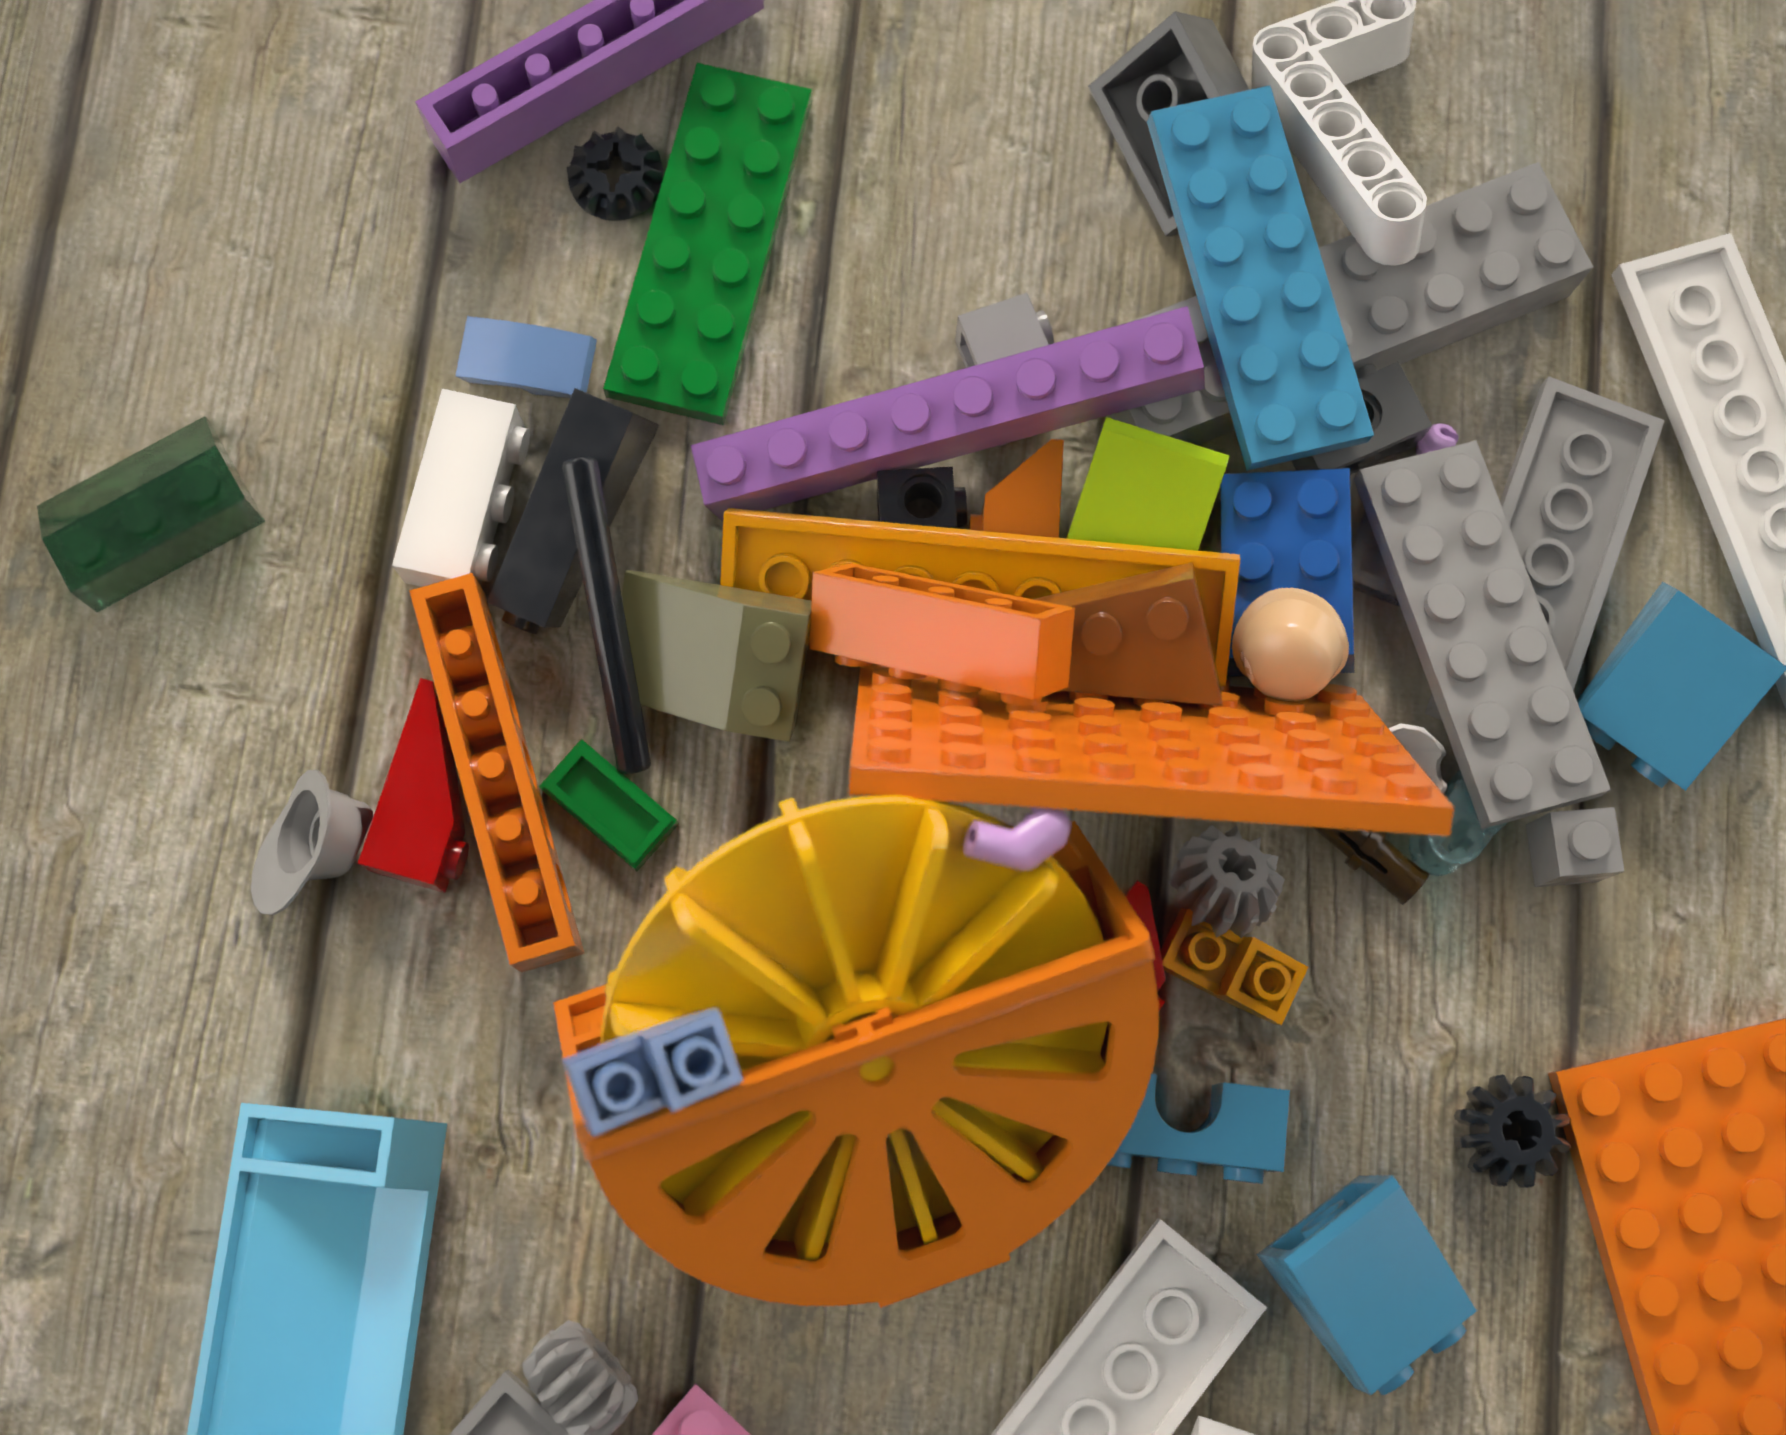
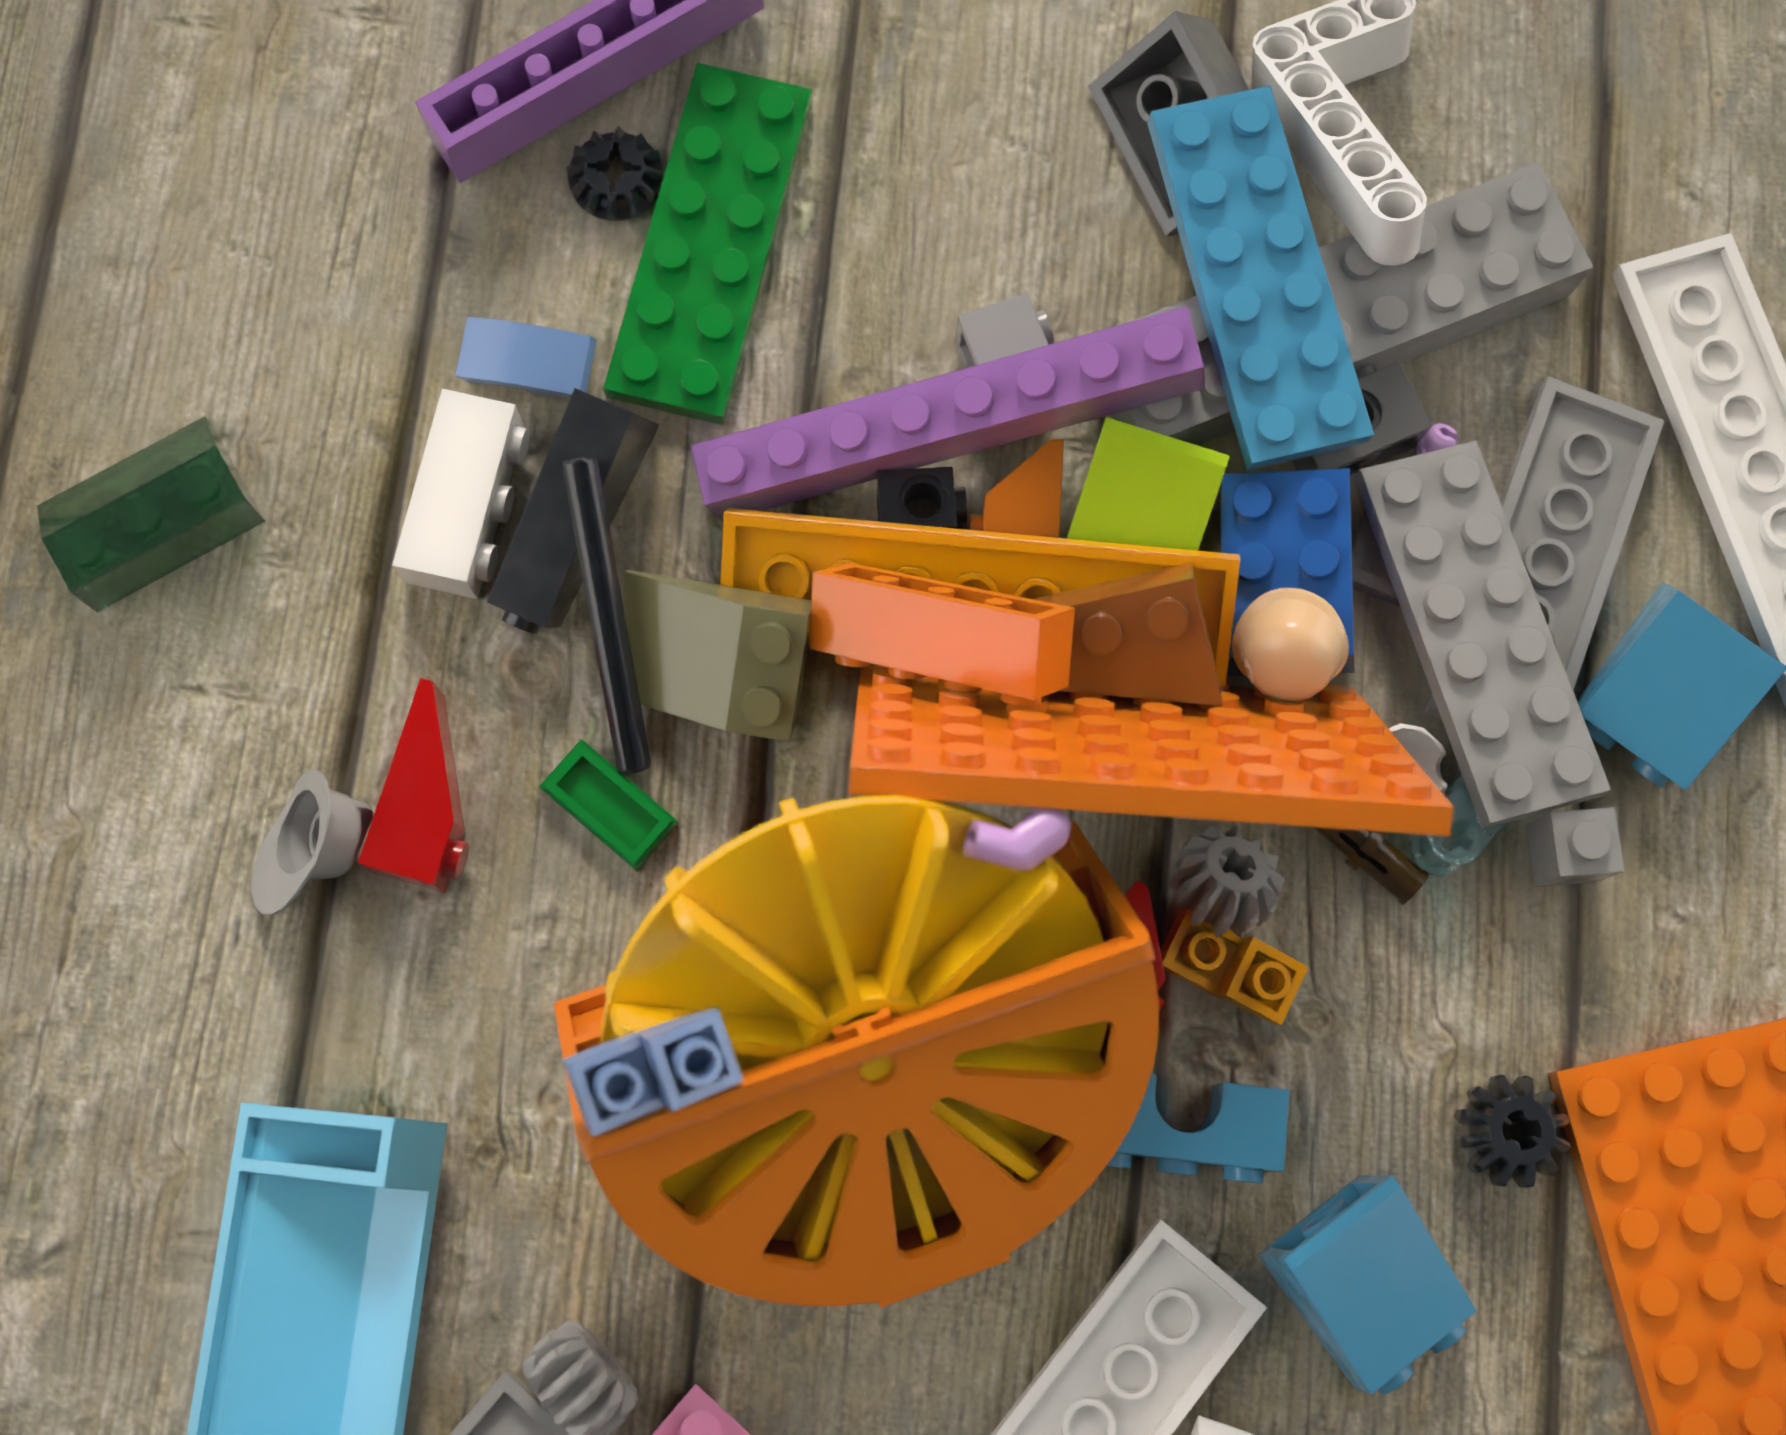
(496, 774): orange brick -> none

